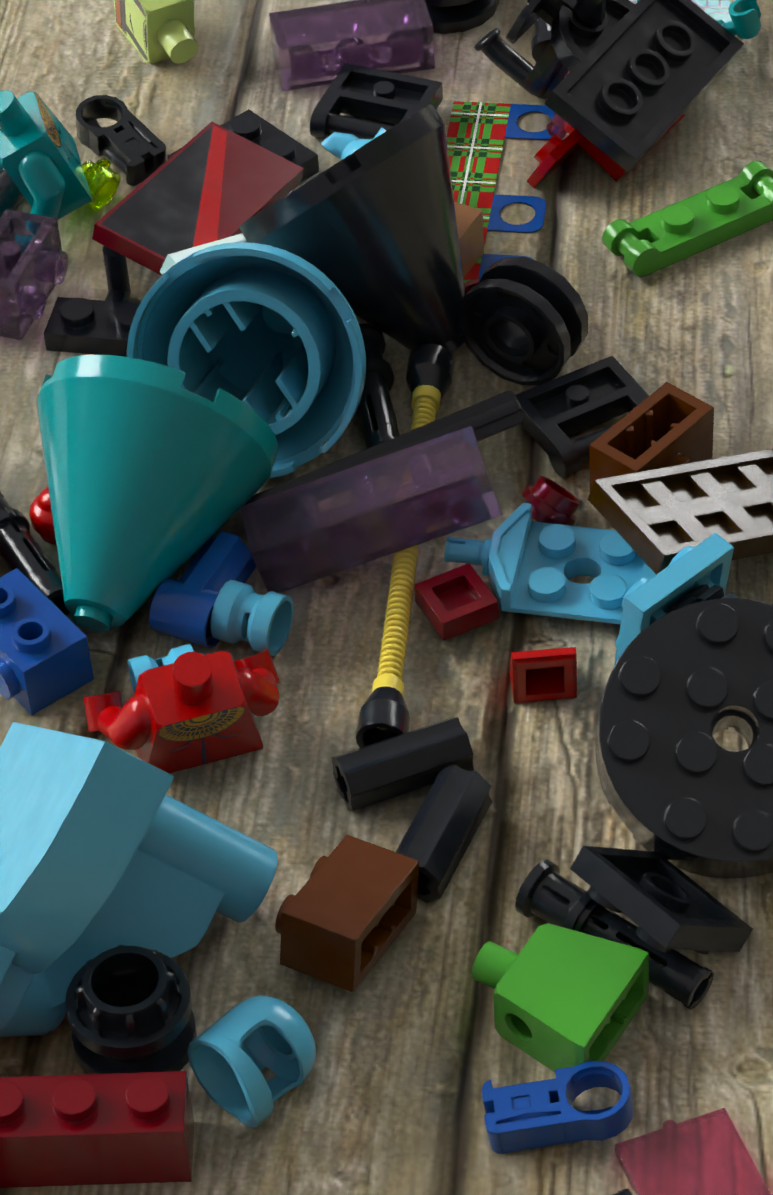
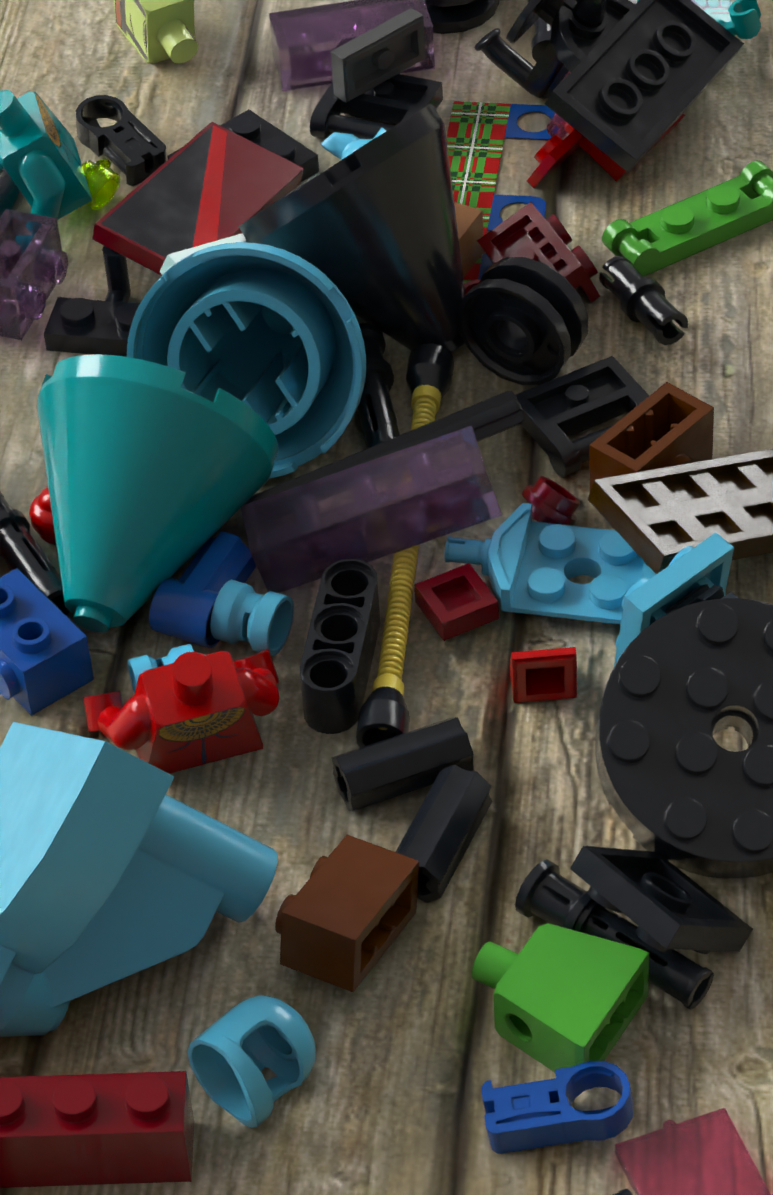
(130, 1012): black piece -> none
(340, 646): none -> black beam
(378, 55): none -> dark grey plate
(544, 241): none -> dark red bracket
(643, 300): none -> black pin

